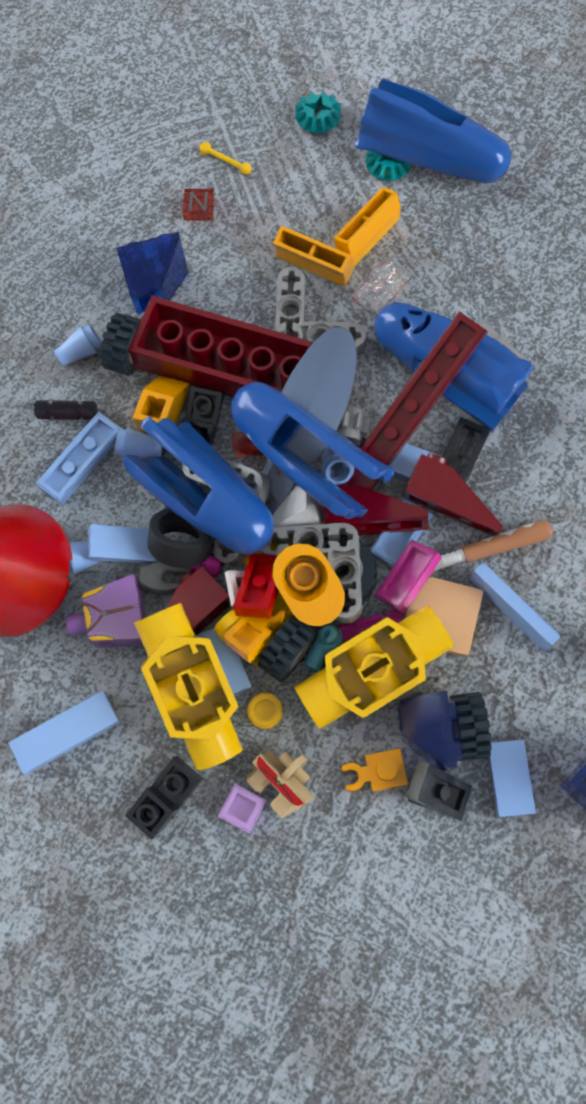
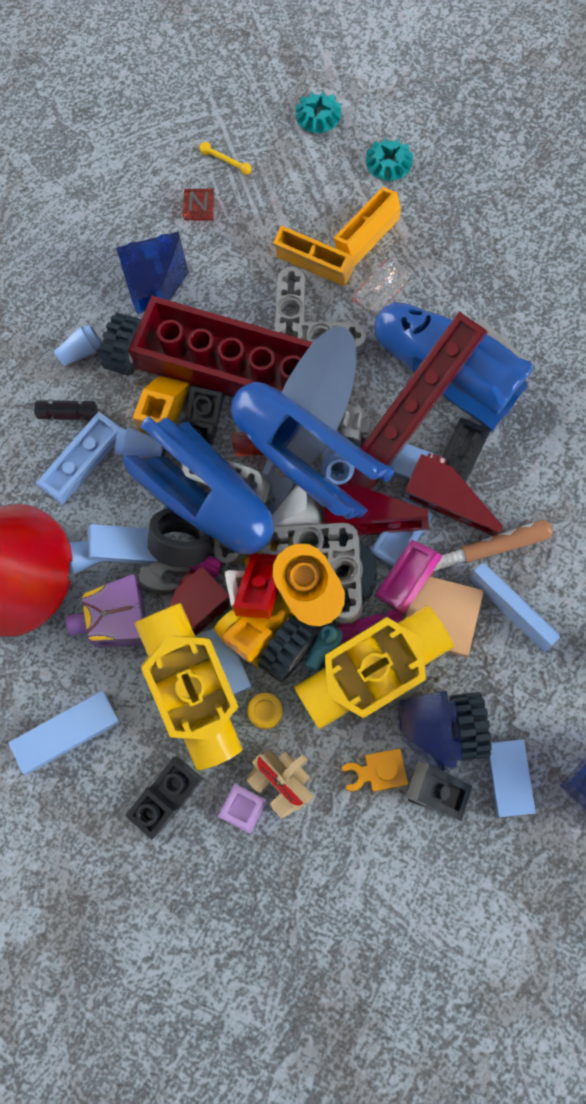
(430, 134): blue piece -> none

